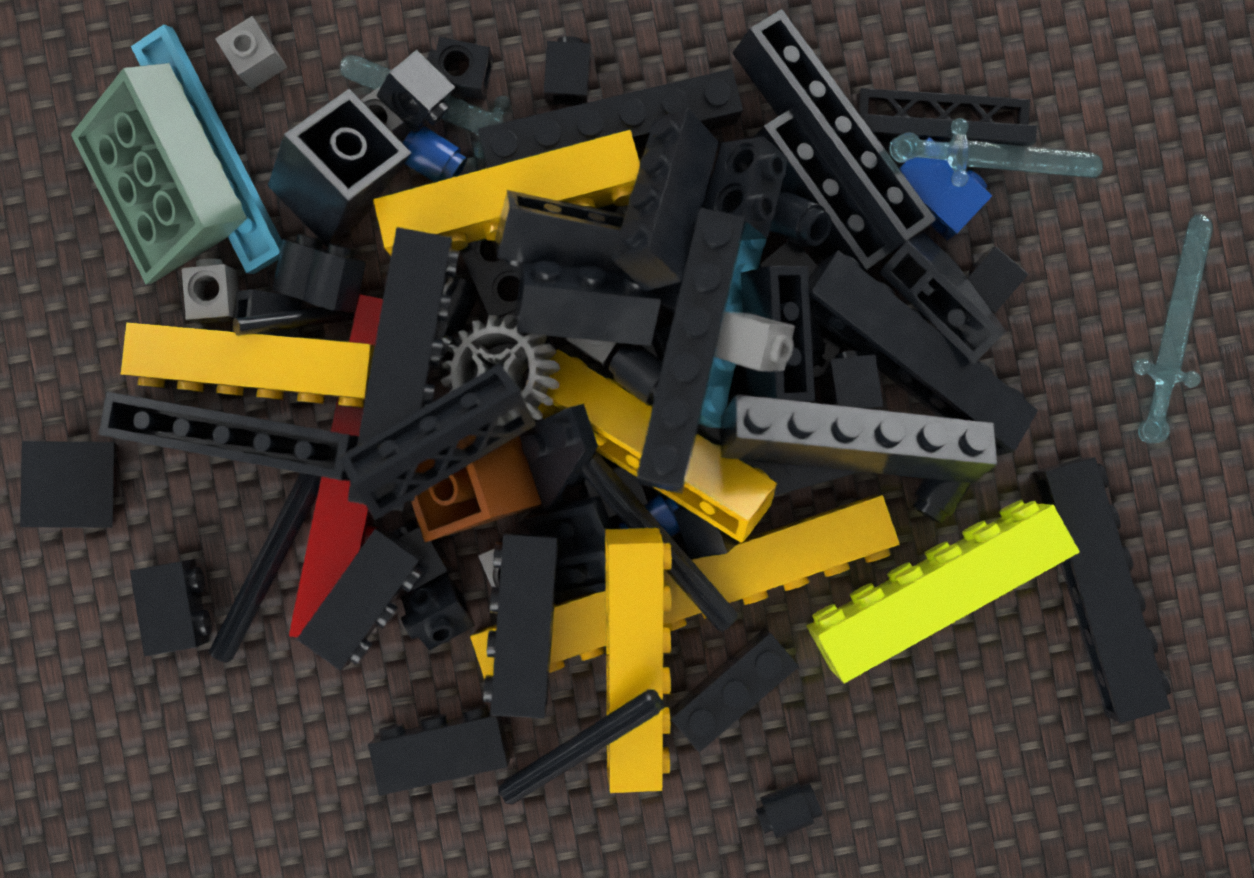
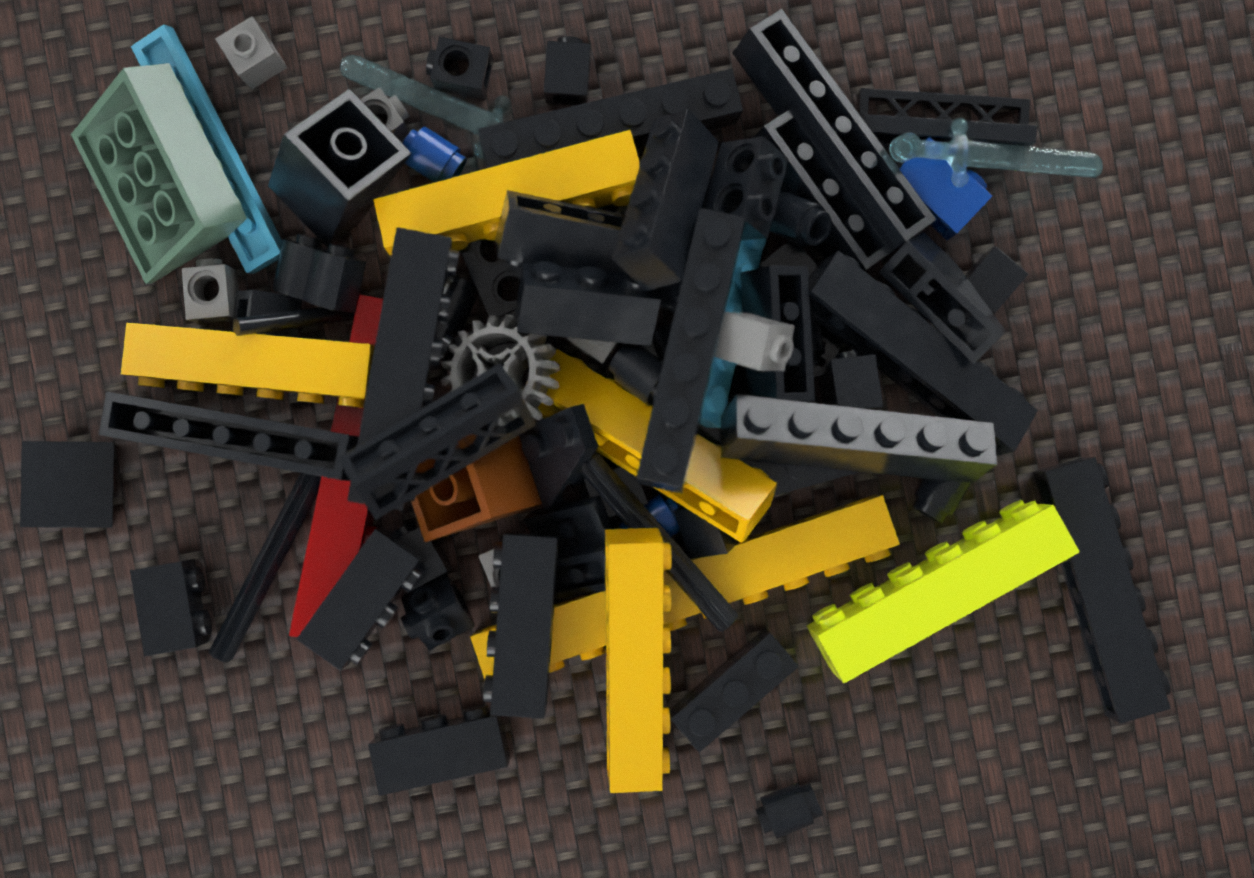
(416, 92): brick -> none
(581, 746): black axle -> none
(1176, 331): clear light blue sword -> none

